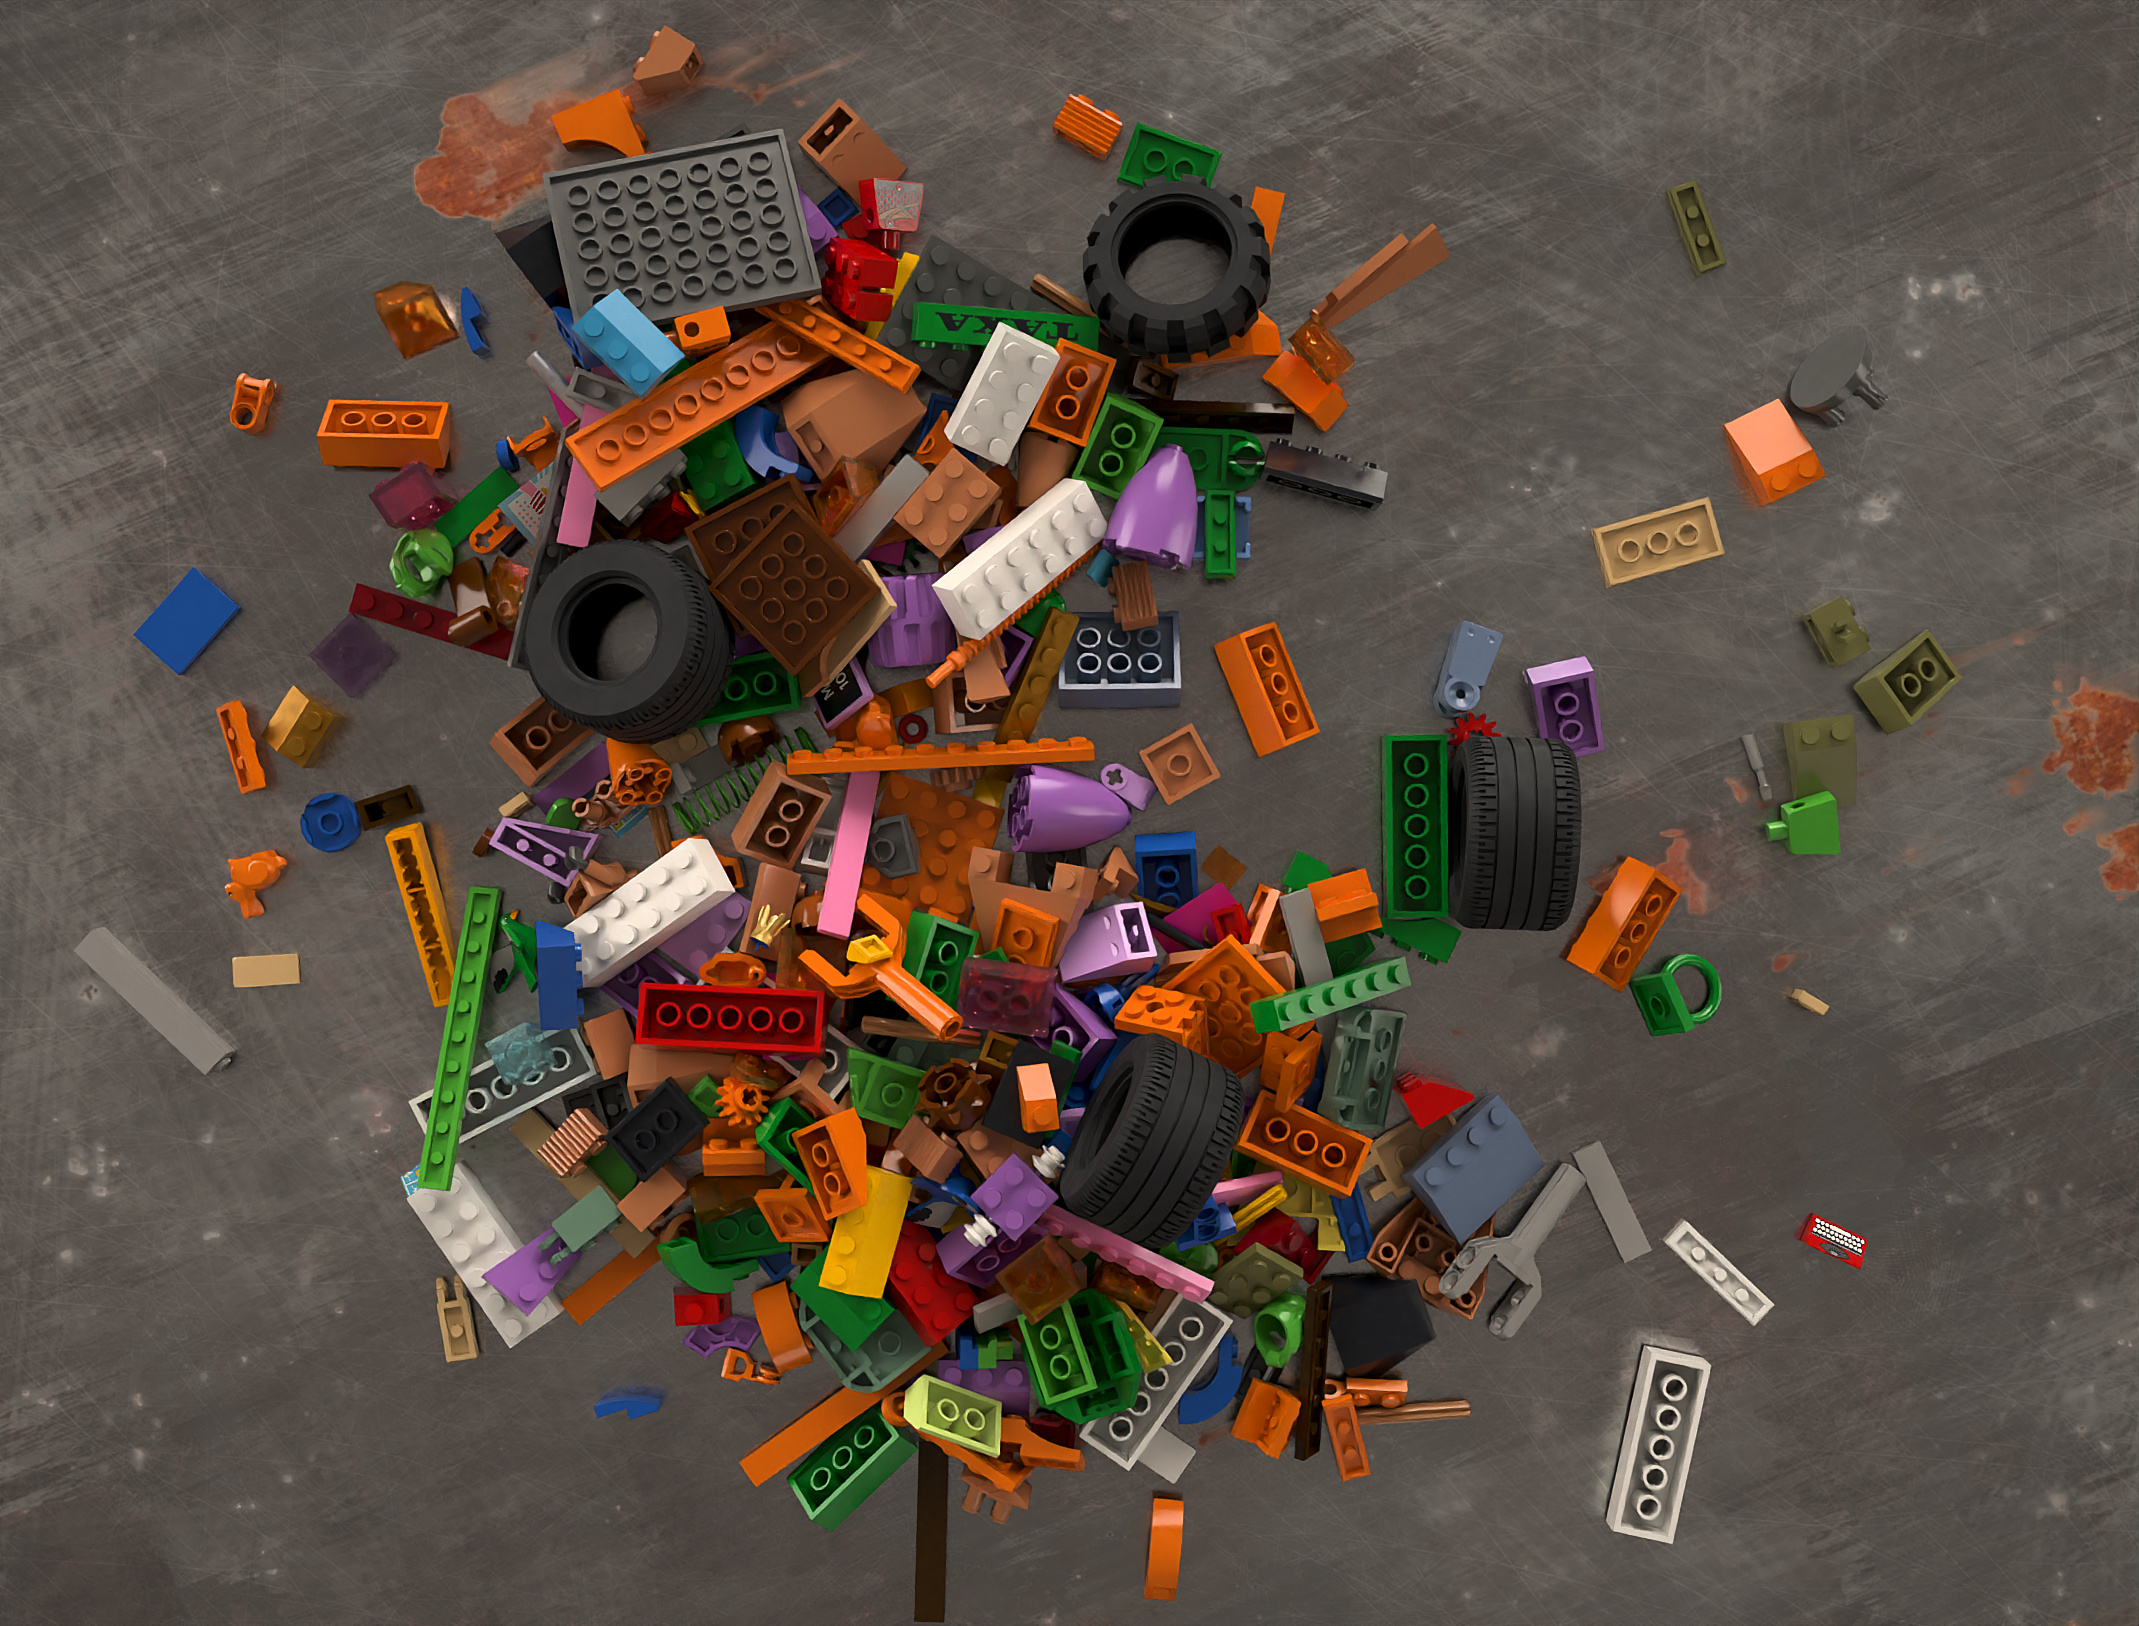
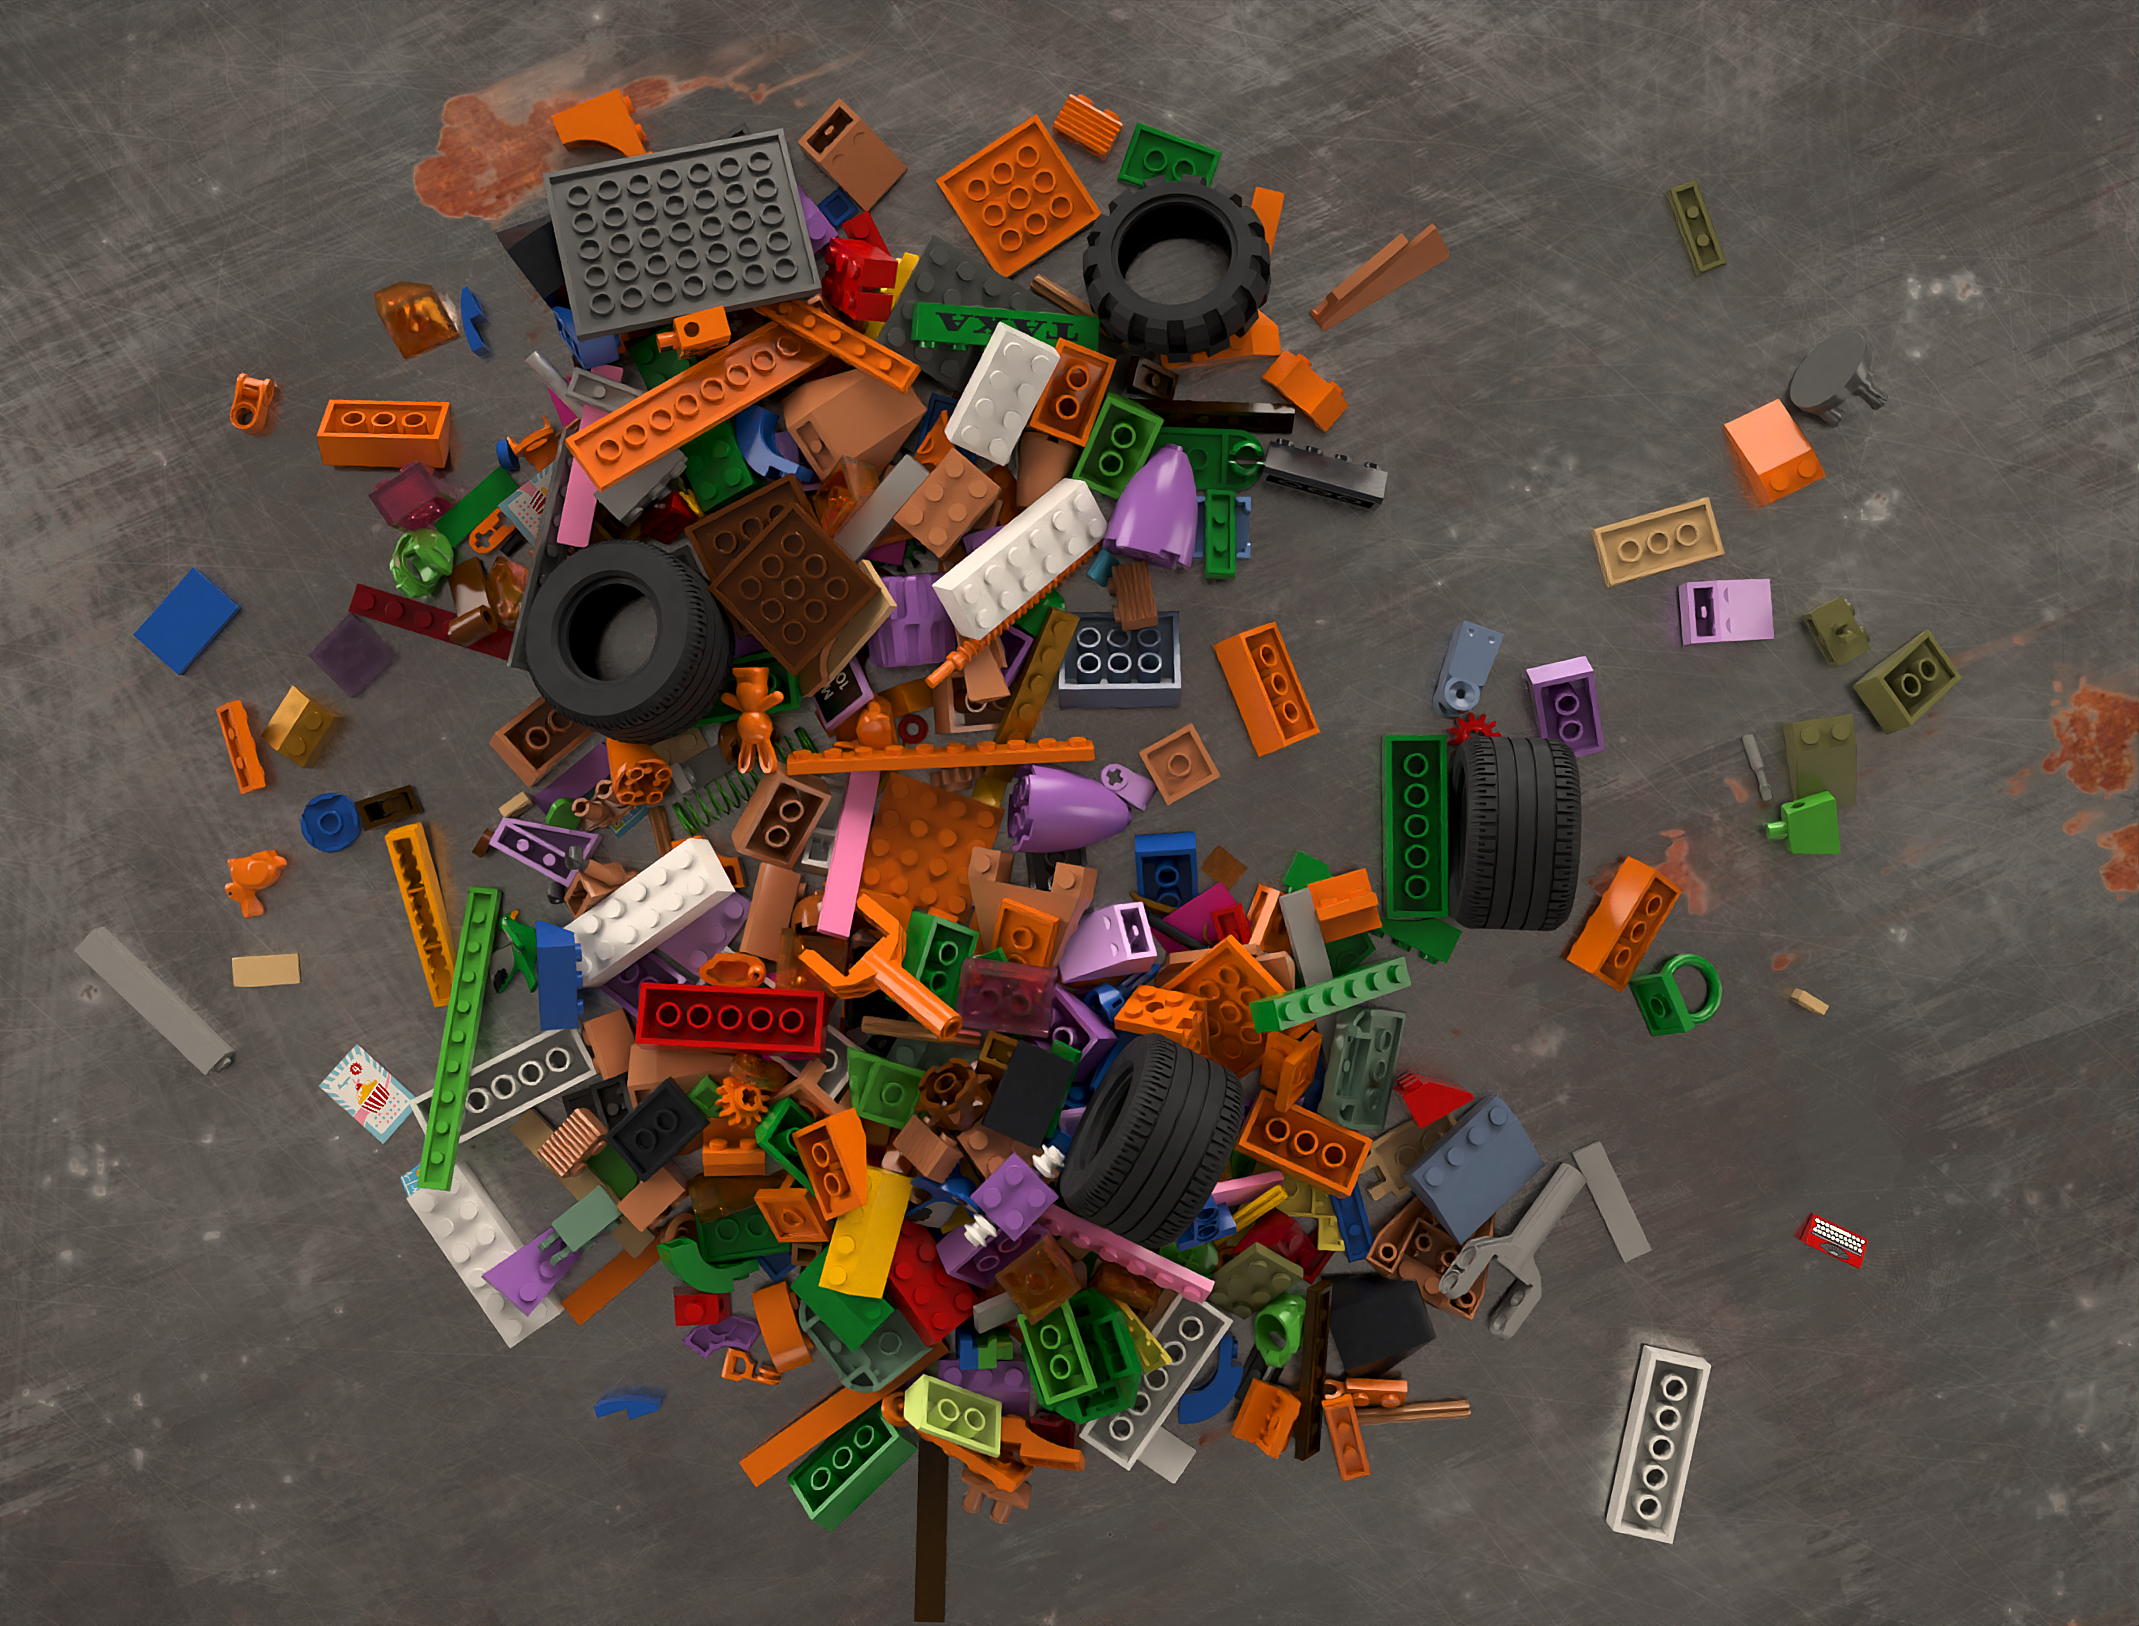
(369, 1093): none -> sticker
(456, 1322): tan hinge -> none
(521, 1053): clear light blue head -> none
(628, 343): dark azure slope -> none
(668, 63): nougat slope -> none
(754, 724): none -> orange animal
(765, 933): pearl gold piece -> none
(868, 950): yellow slope -> none
(890, 208): torso -> none
(893, 847): dark grey plate -> none
(1019, 198): none -> orange plate
(1037, 1098): orange slope -> none
(1114, 876): nougat slope -> none
(1164, 1549): orange arch -> none
(1321, 350): clear orange bracket -> none
(1719, 1273): white tile -> none
(1726, 611): none -> lavender slope

